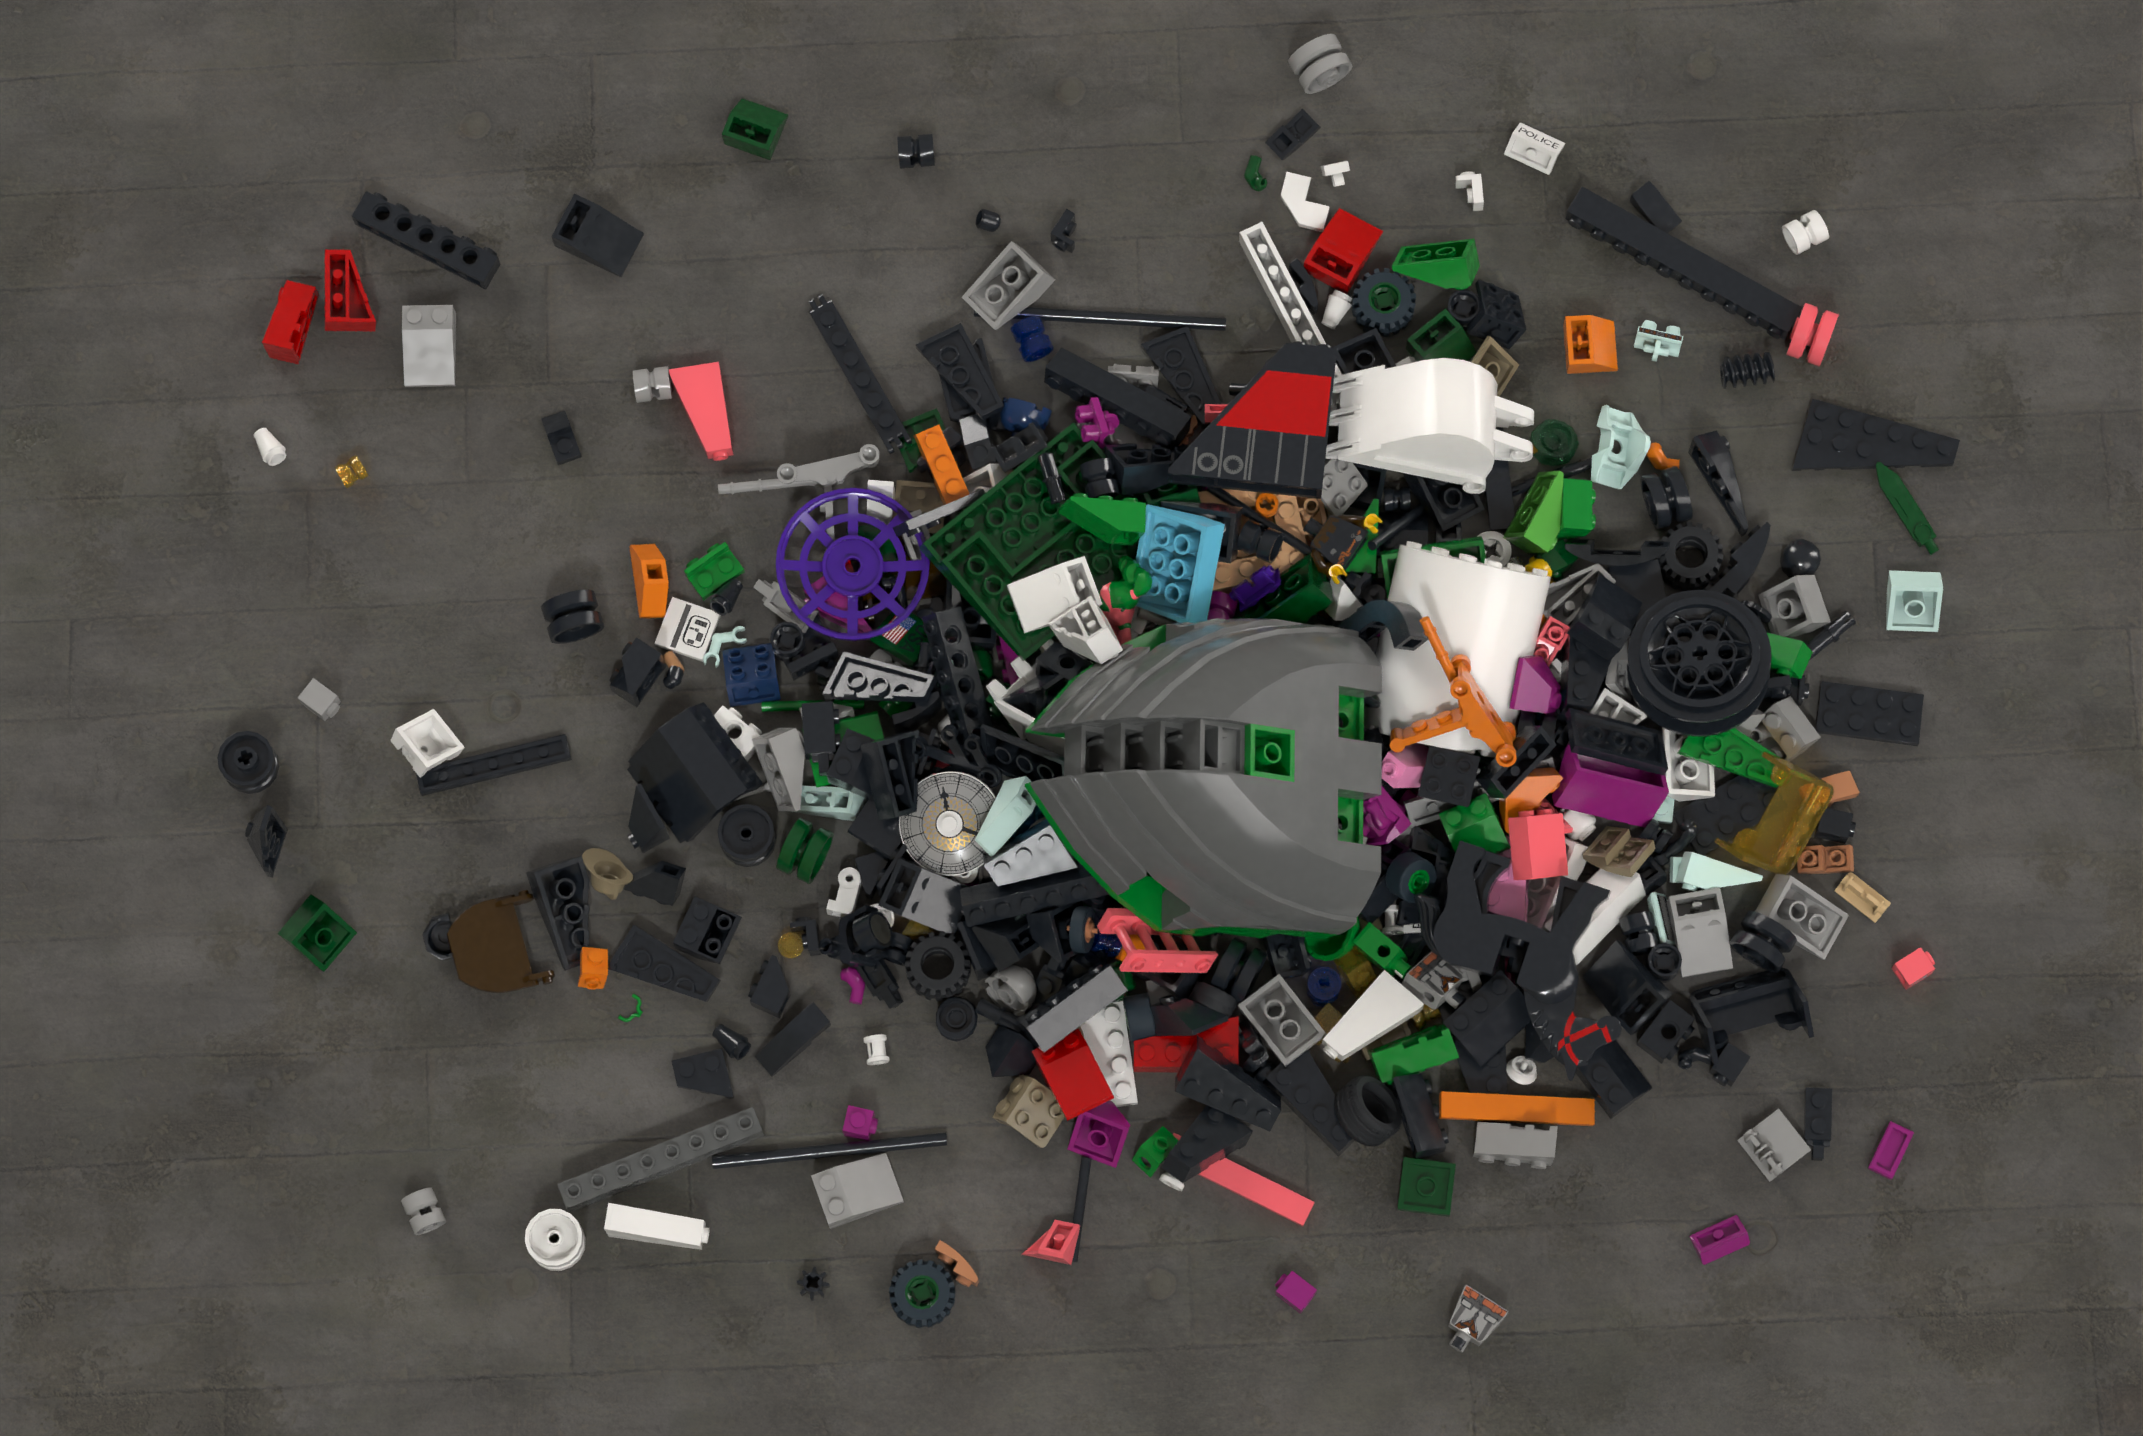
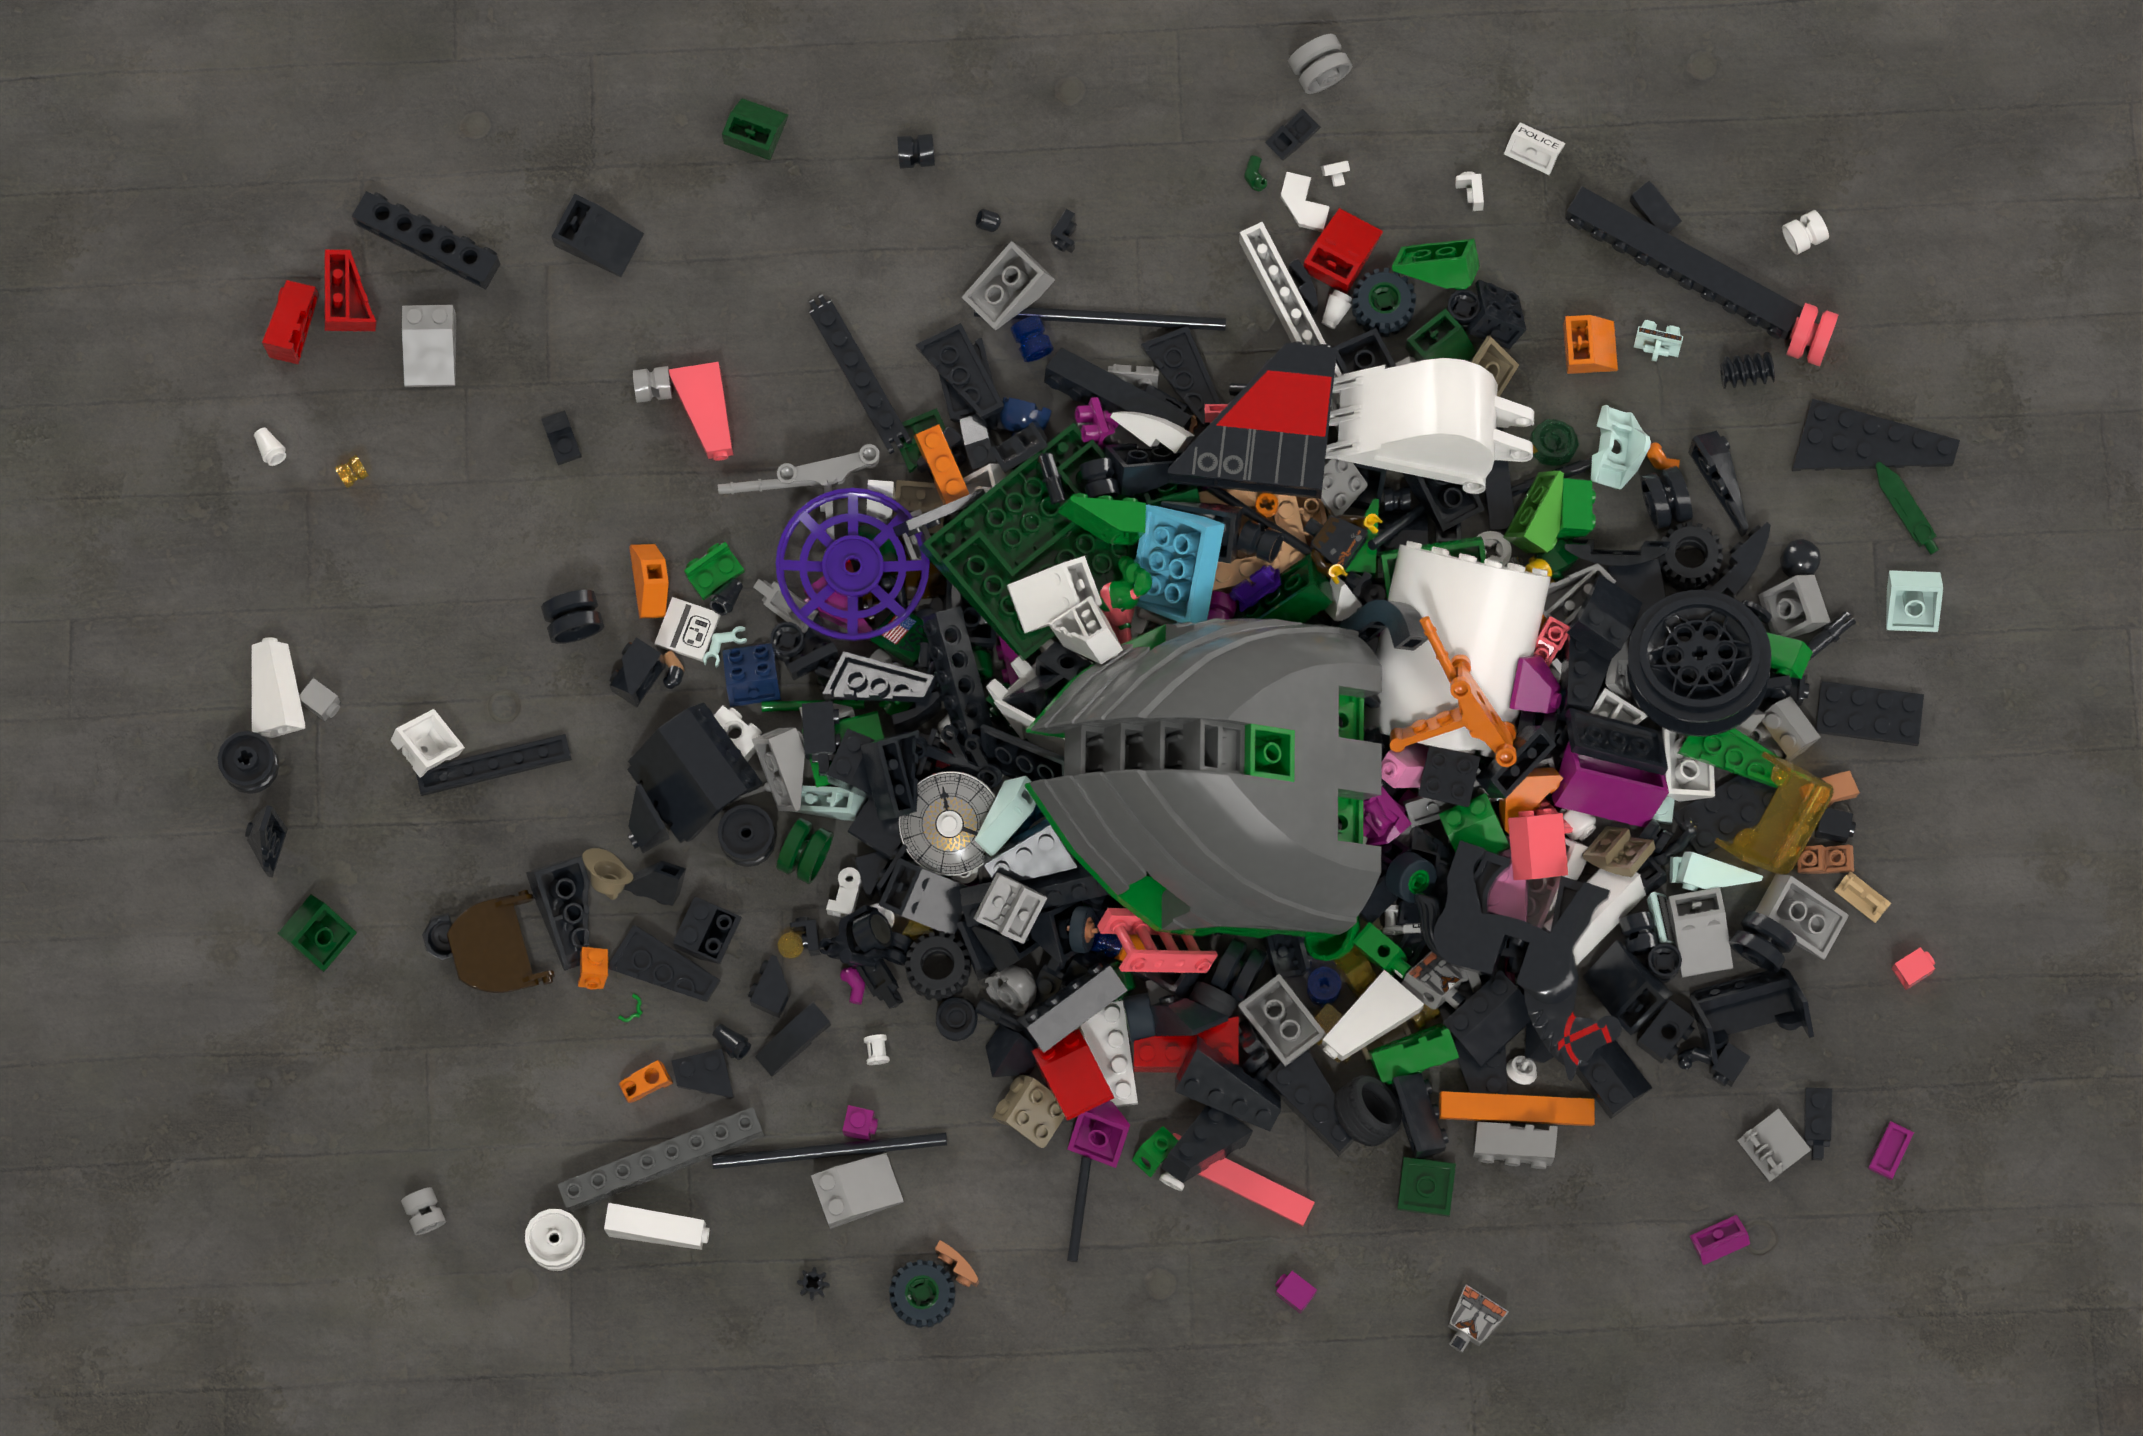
(274, 690): none -> white slope
(645, 1081): none -> orange leg
(1010, 907): none -> light grey slope
(1057, 1243): coral slope -> none
(1154, 430): none -> white slope

